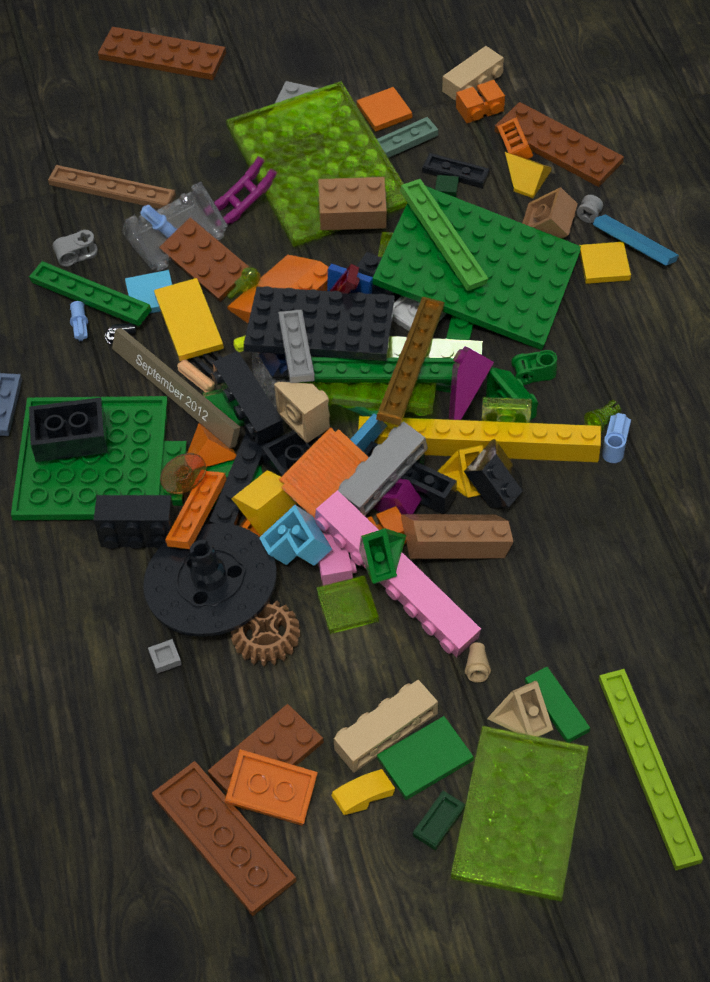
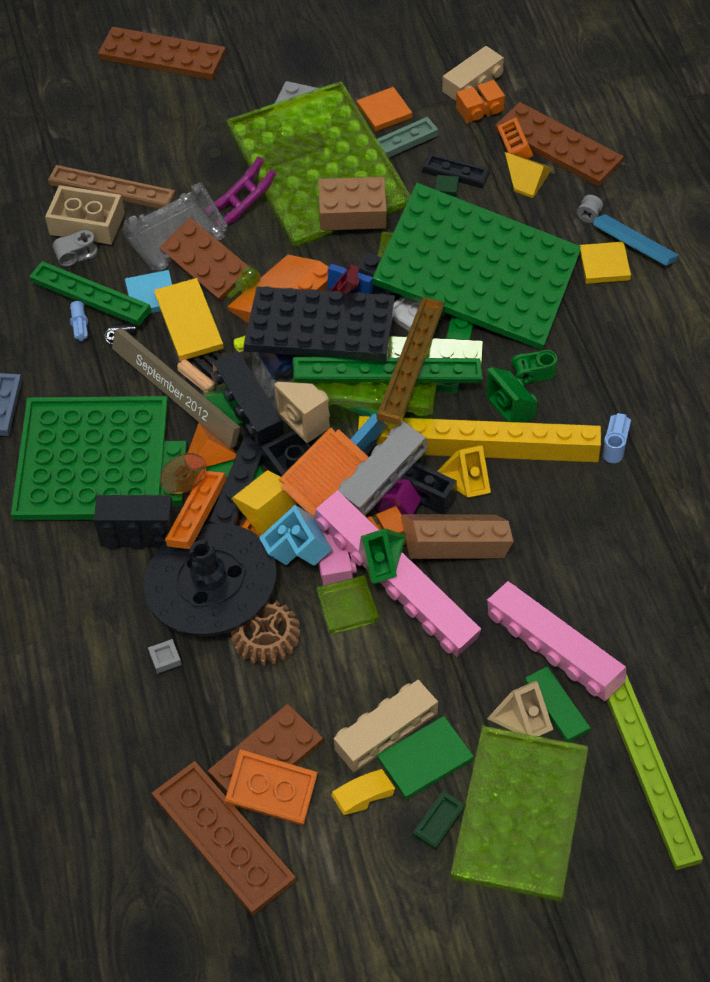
(68, 429): black brick -> none
(85, 210): none -> tan brick
(158, 221): light blue axle -> none
(296, 346): light grey tile -> none
(444, 234): bright green plate -> none
(467, 376): magenta slope -> none
(477, 664): tan cone -> none
(495, 476): black slope -> none
(506, 410): clear neon green plate -> none
(552, 213): medium nougat slope -> none
(556, 641): none -> bright pink brick
(600, 417): clear neon green pin -> none

